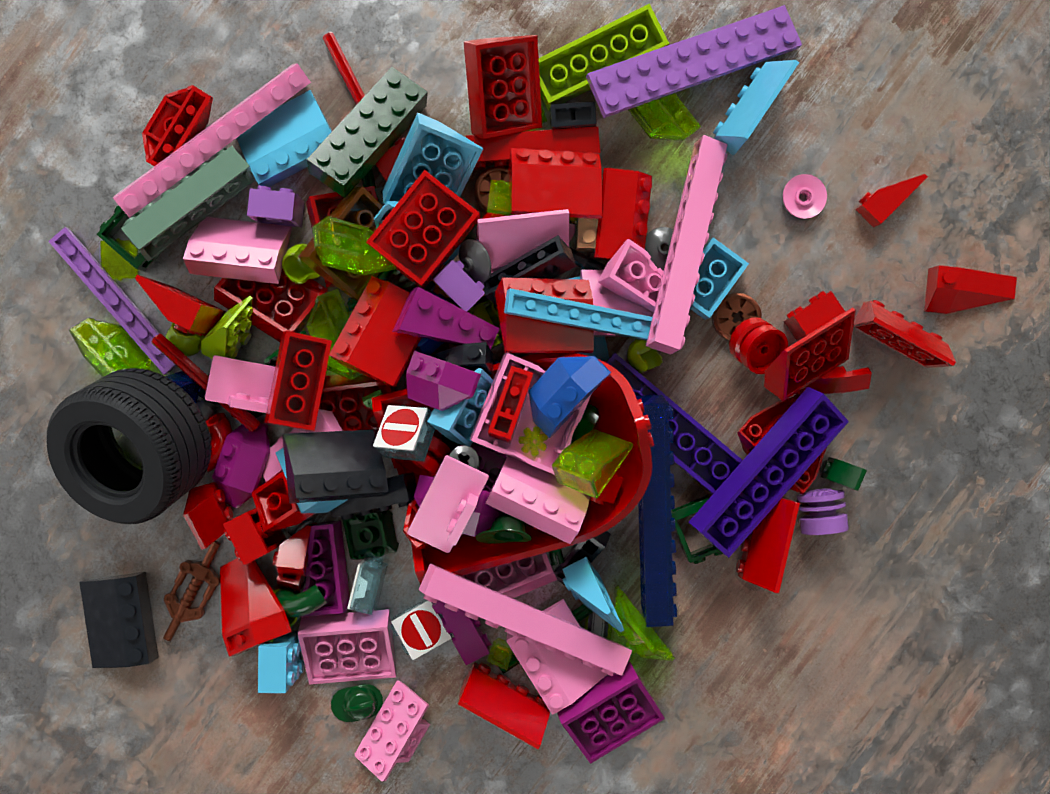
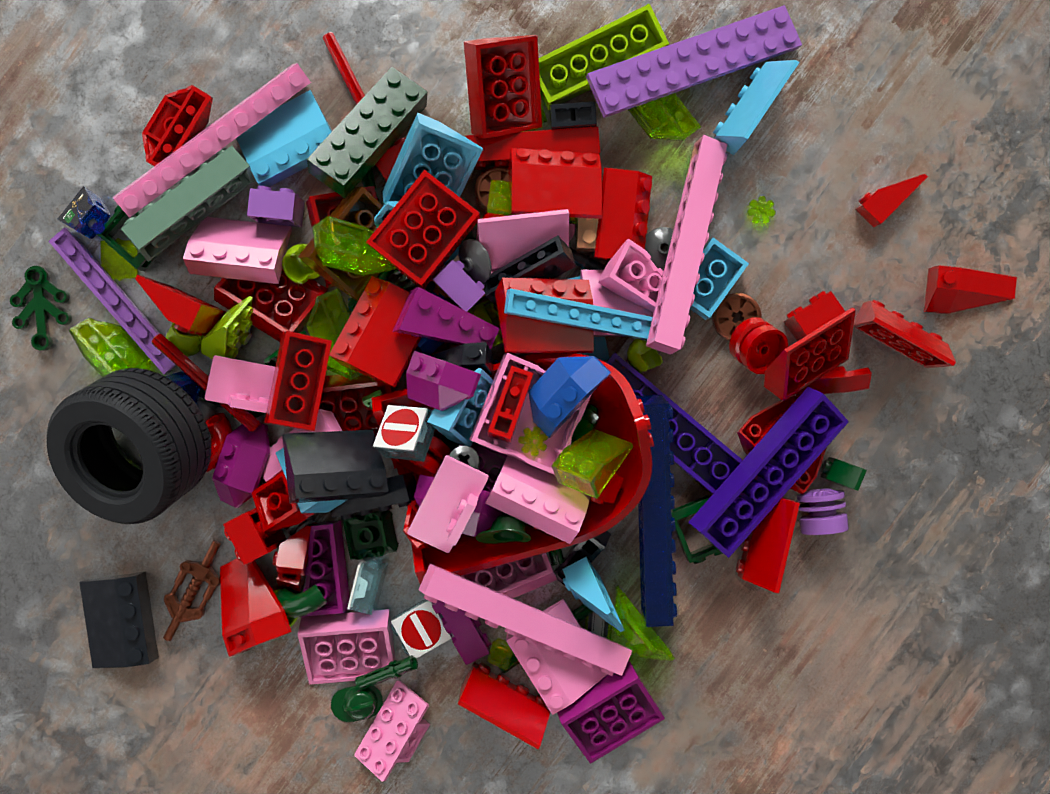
(39, 305): none -> dark green plant
(86, 214): none -> clear blue torso
(207, 513): red slope -> none
(279, 663): medium azure brick -> none
(393, 670): none -> dark green pin
(761, 210): none -> clear neon green plant
(812, 189): bright pink dish -> none

